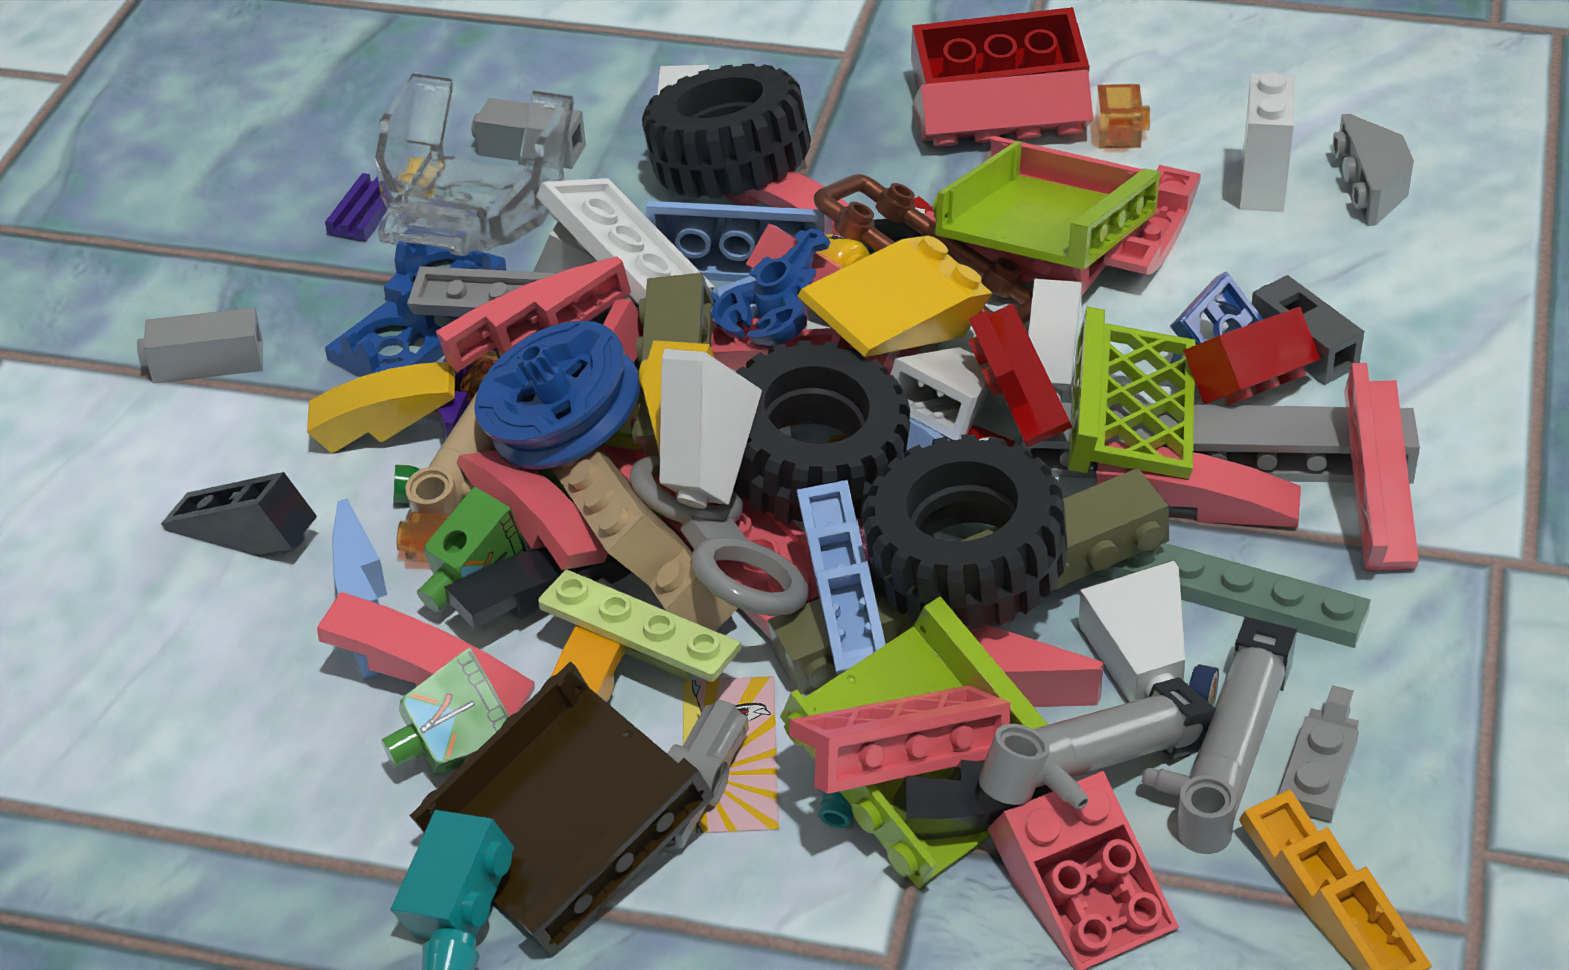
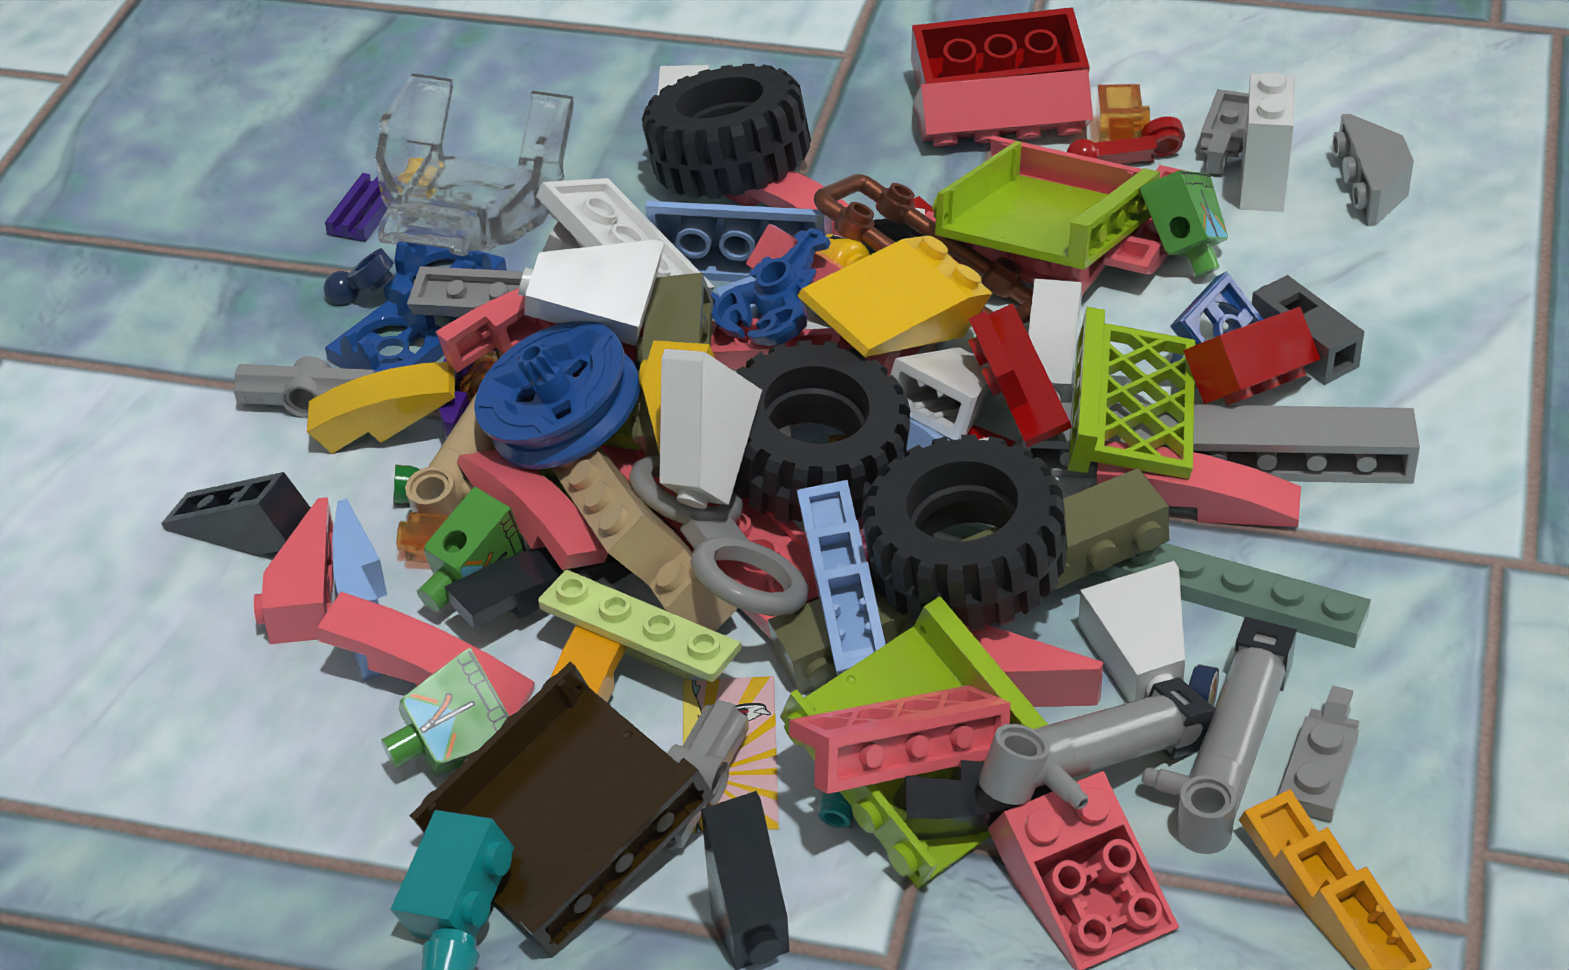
(202, 345): light grey brick -> none
(290, 385): none -> light grey piece
(299, 580): none -> coral slope
(372, 272): none -> dark blue plate
(501, 130): light grey brick -> none
(594, 285): none -> white slope
(744, 881): none -> black slope
(1158, 138): none -> red piece
(1187, 217): none -> bright green torso
(1224, 129): none -> light grey hinge
(1380, 472): coral fence -> none

